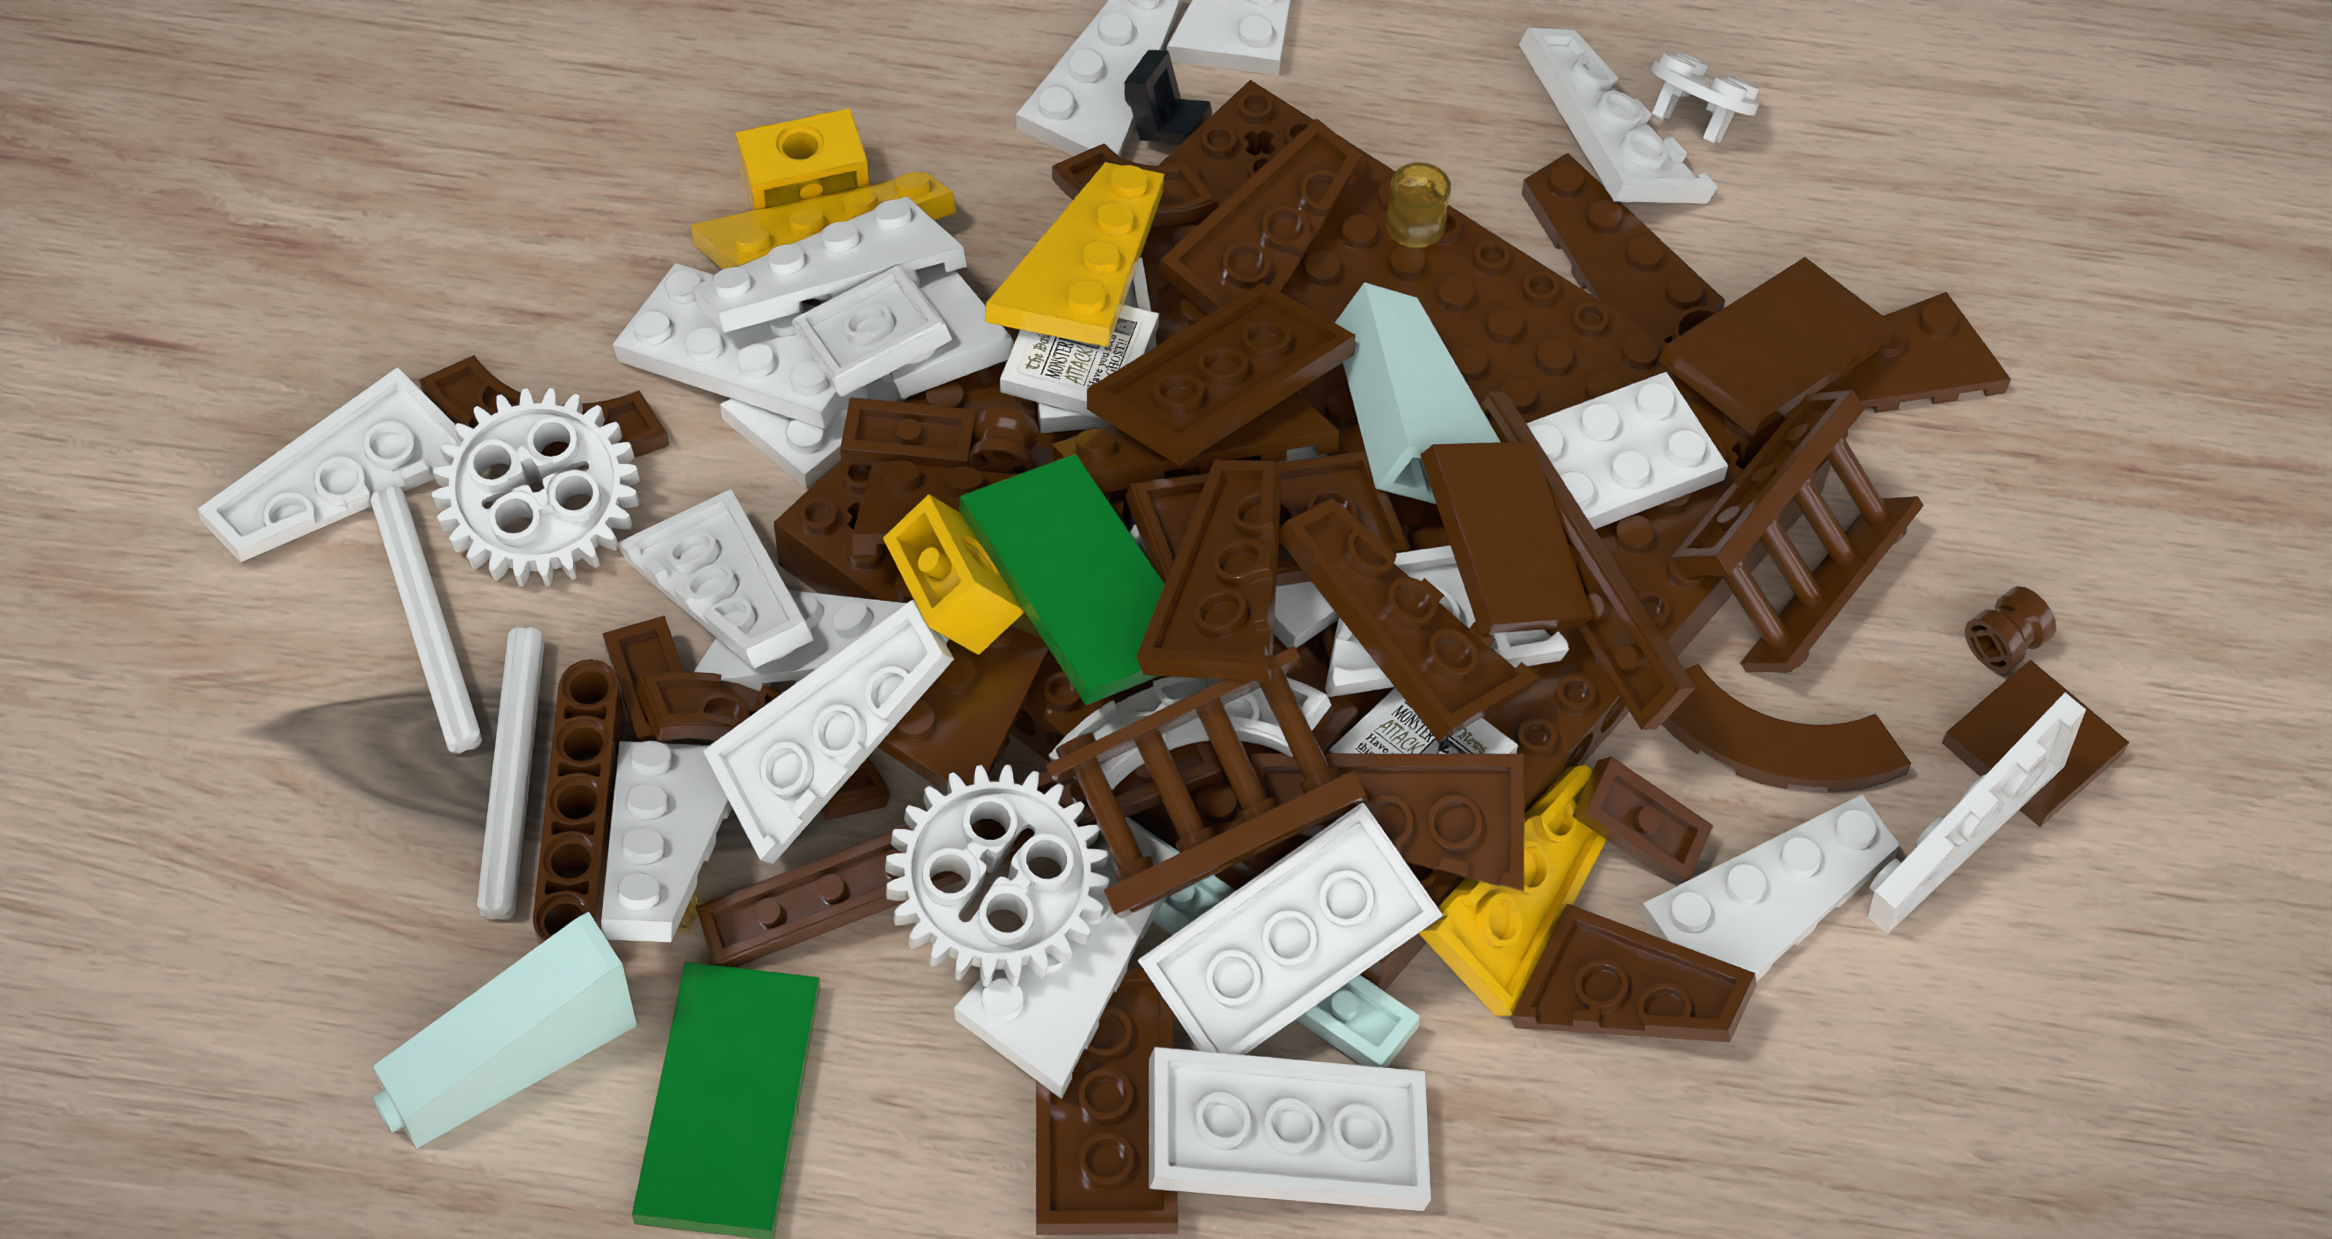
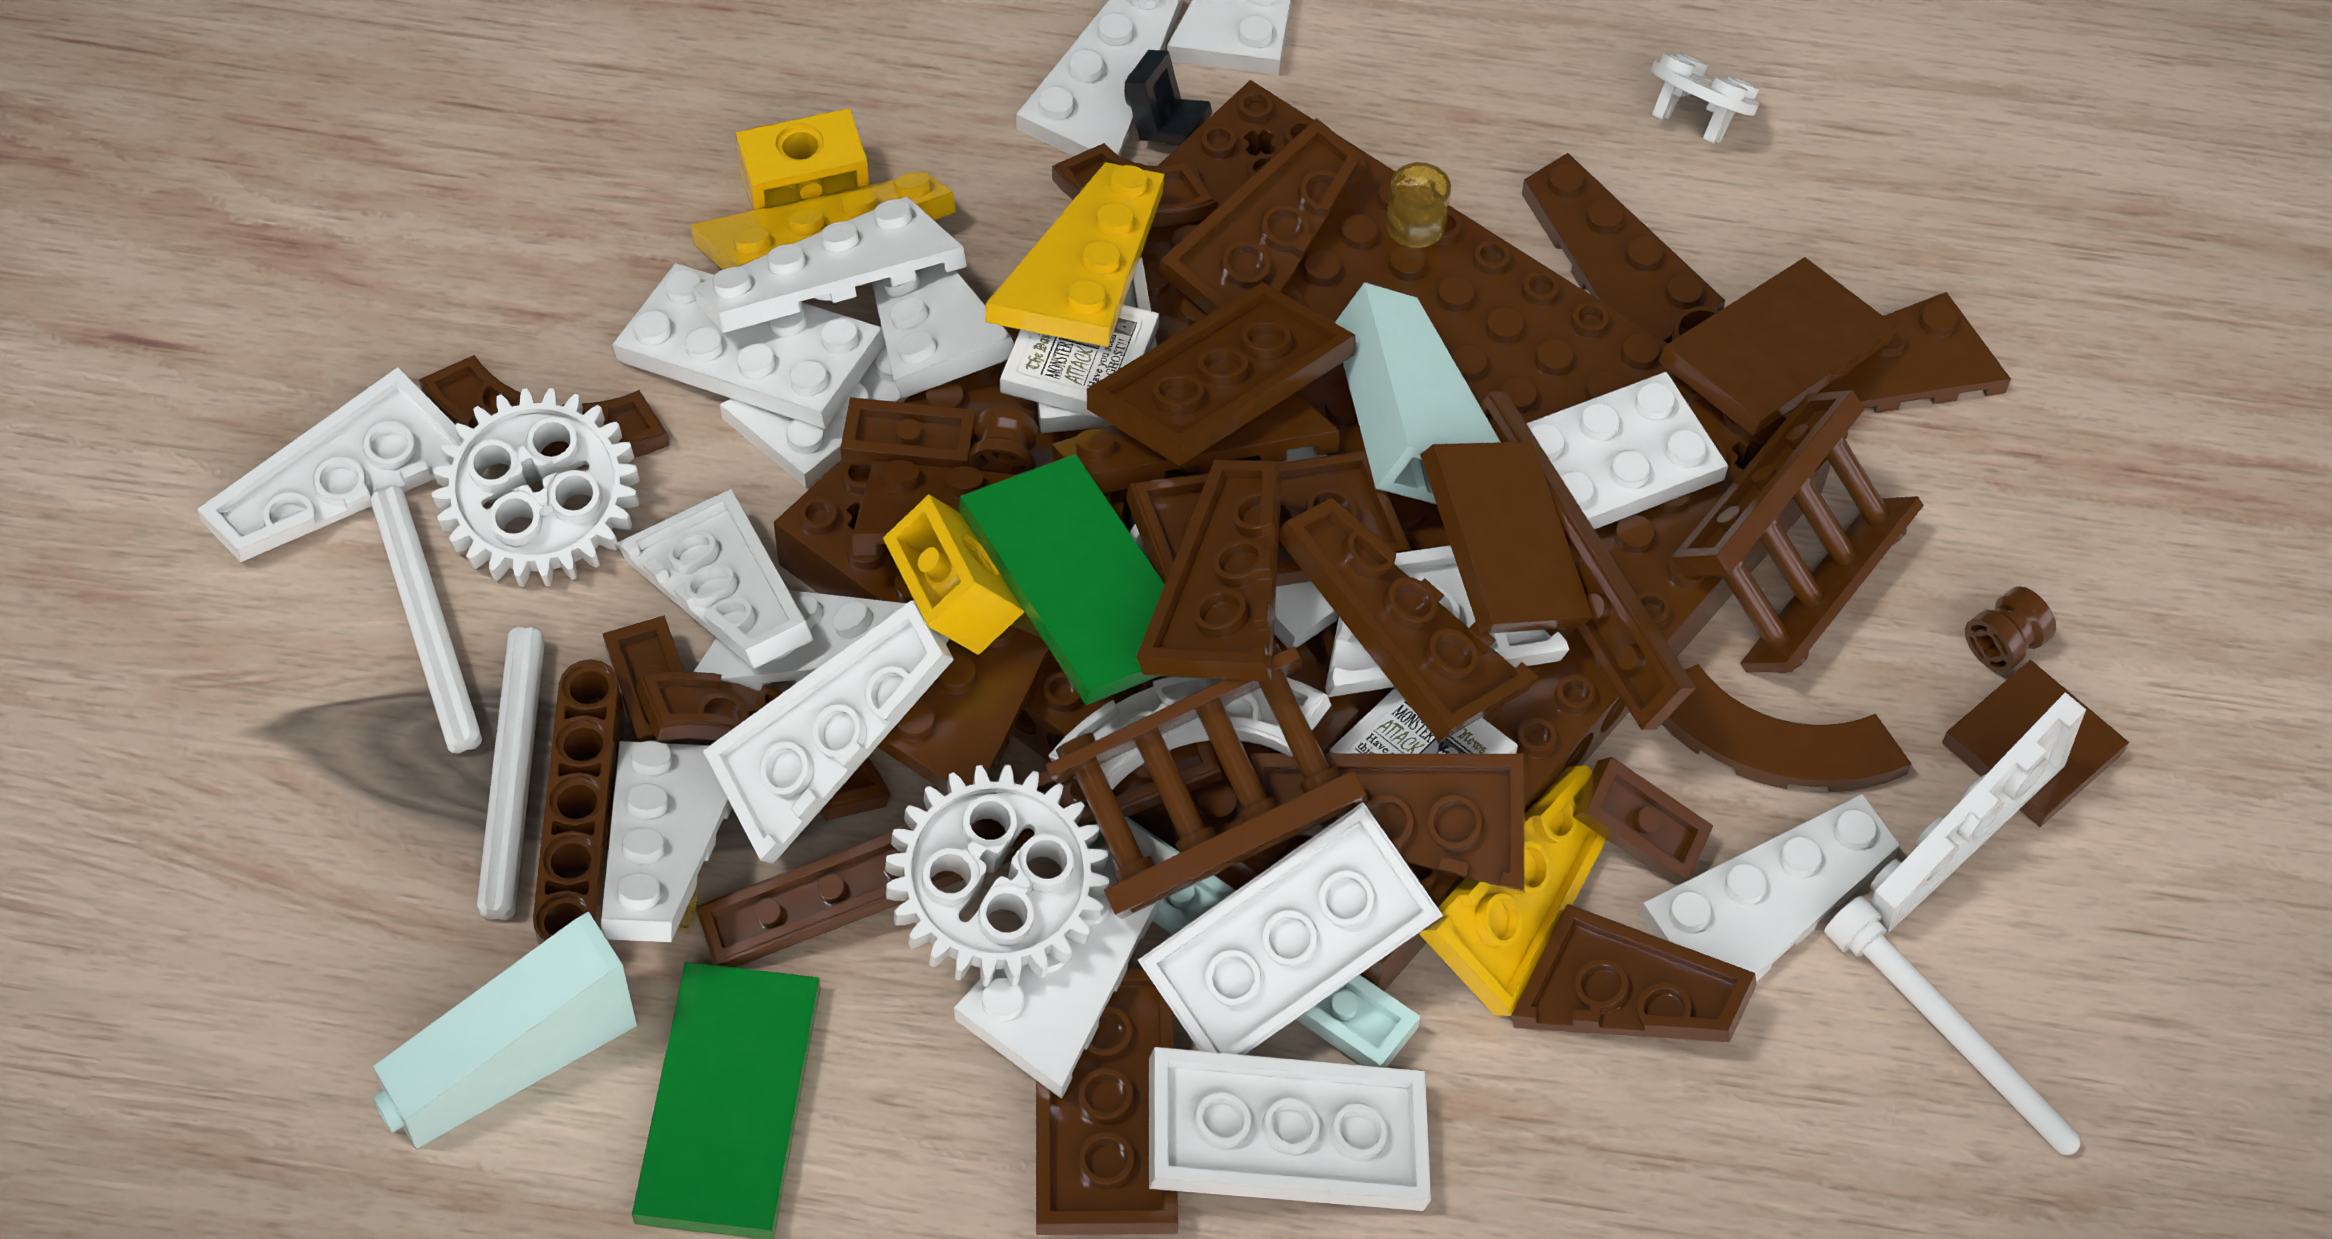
(871, 330): white tile -> none
(1610, 124): white wing -> none
(1860, 931): none -> white piece

